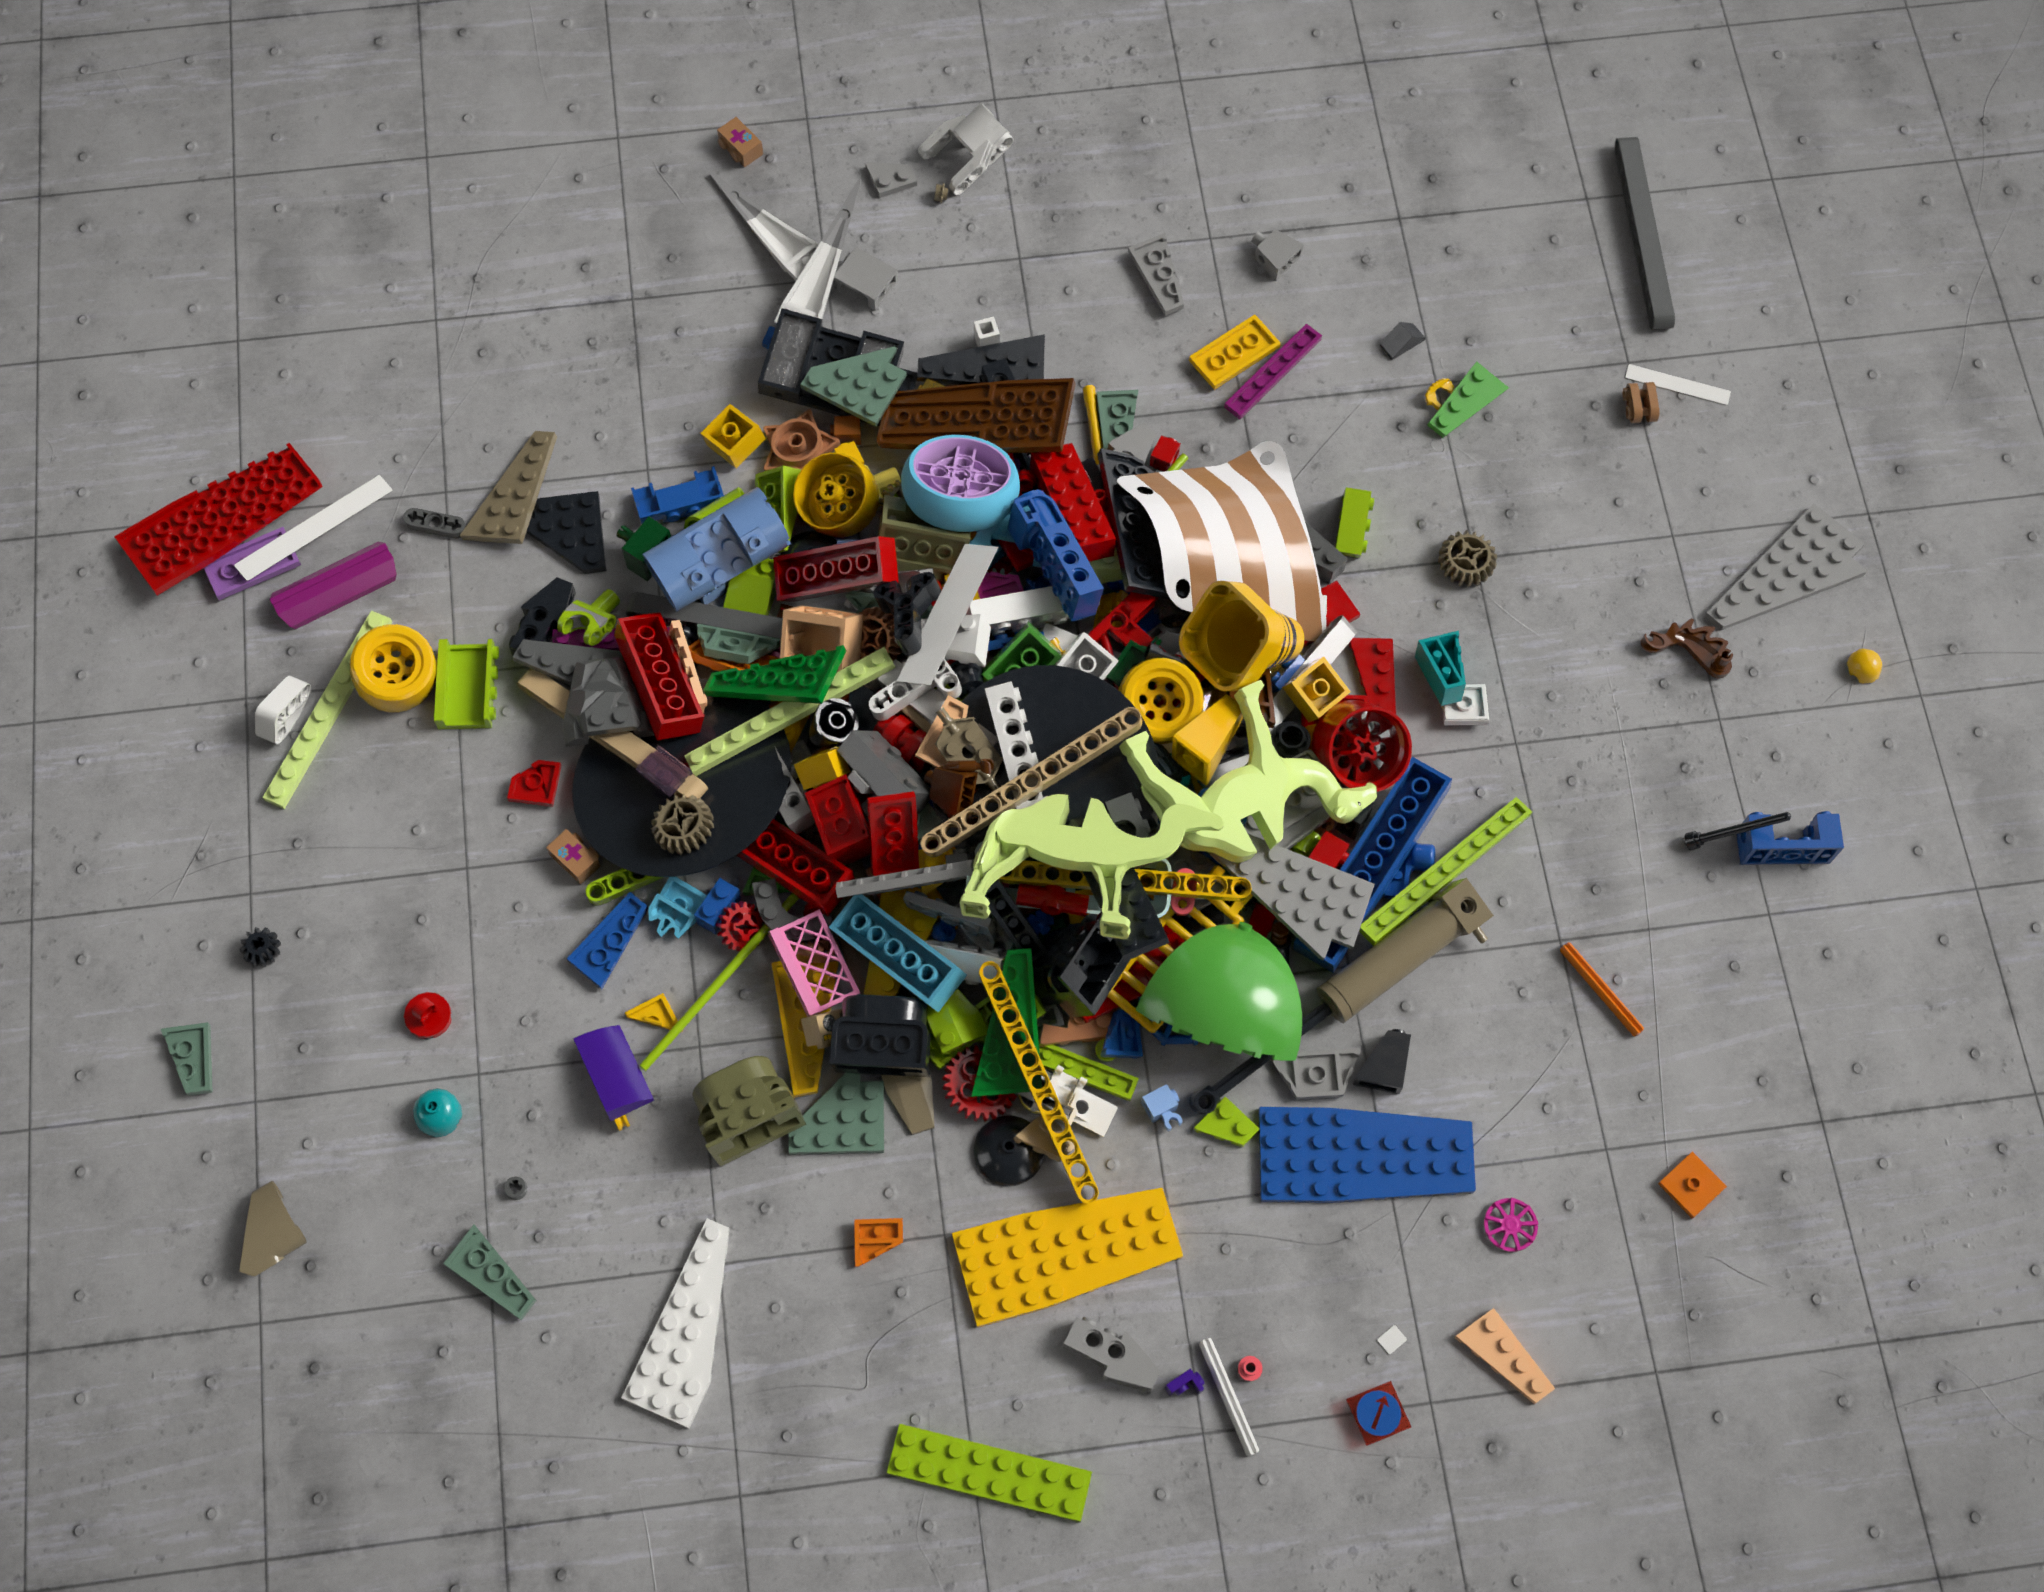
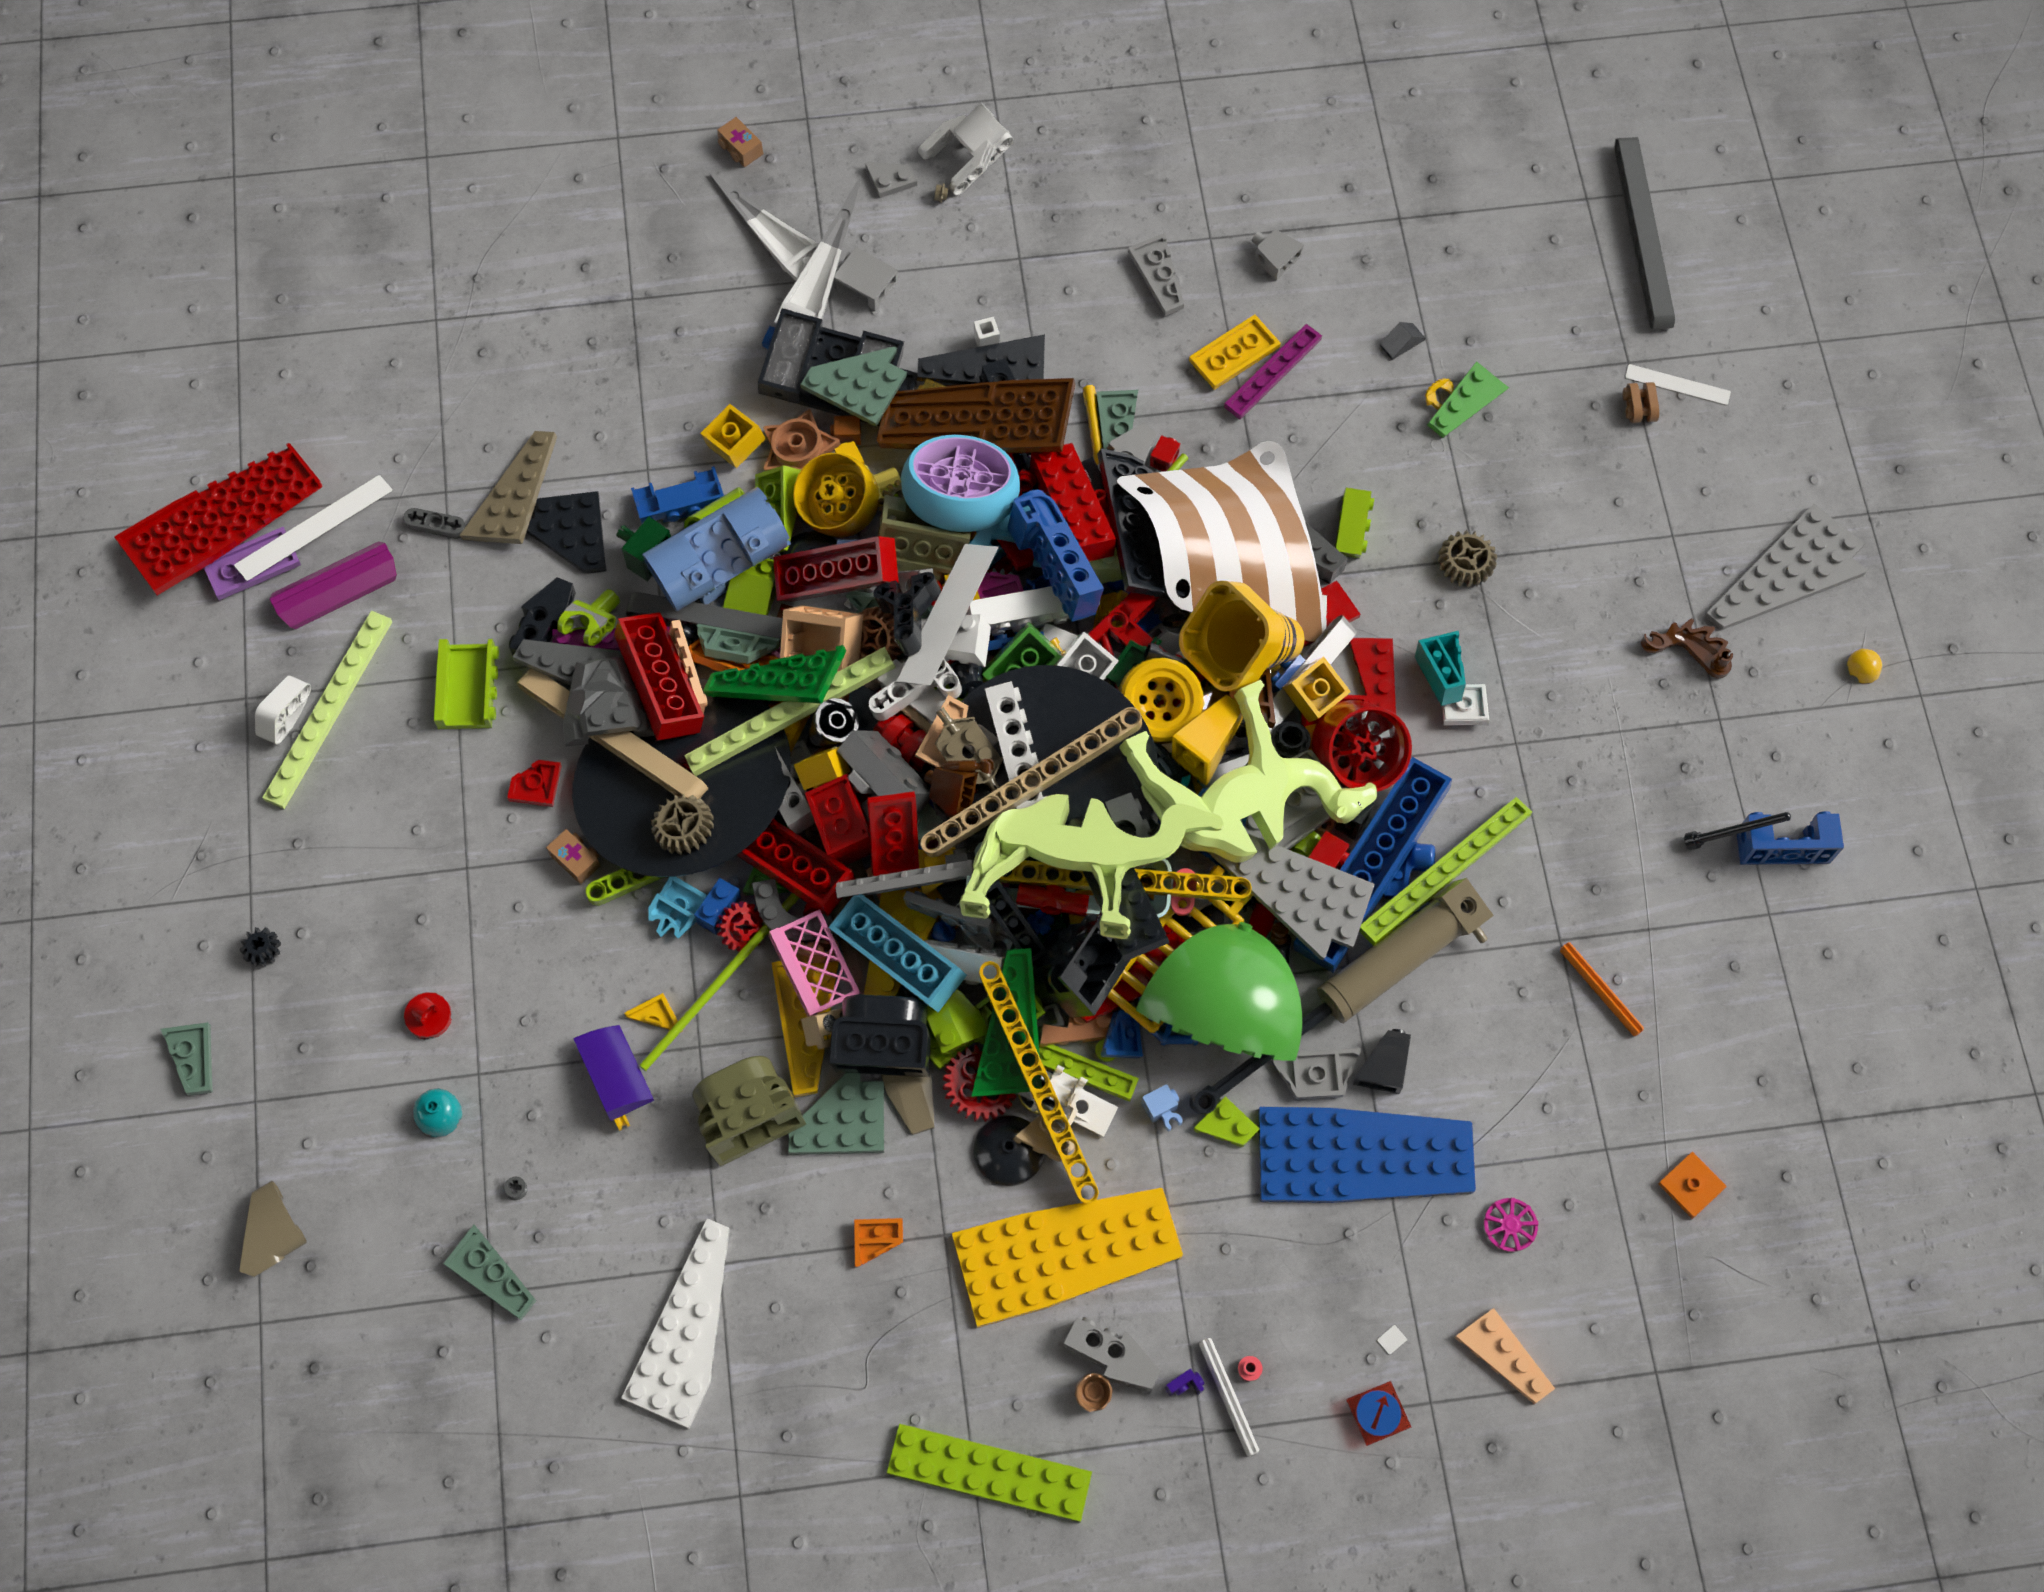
(391, 691): yellow wheel -> none
(606, 943): blue wing -> none
(664, 771): clear purple plate -> none
(1093, 1392): none -> medium nougat hair

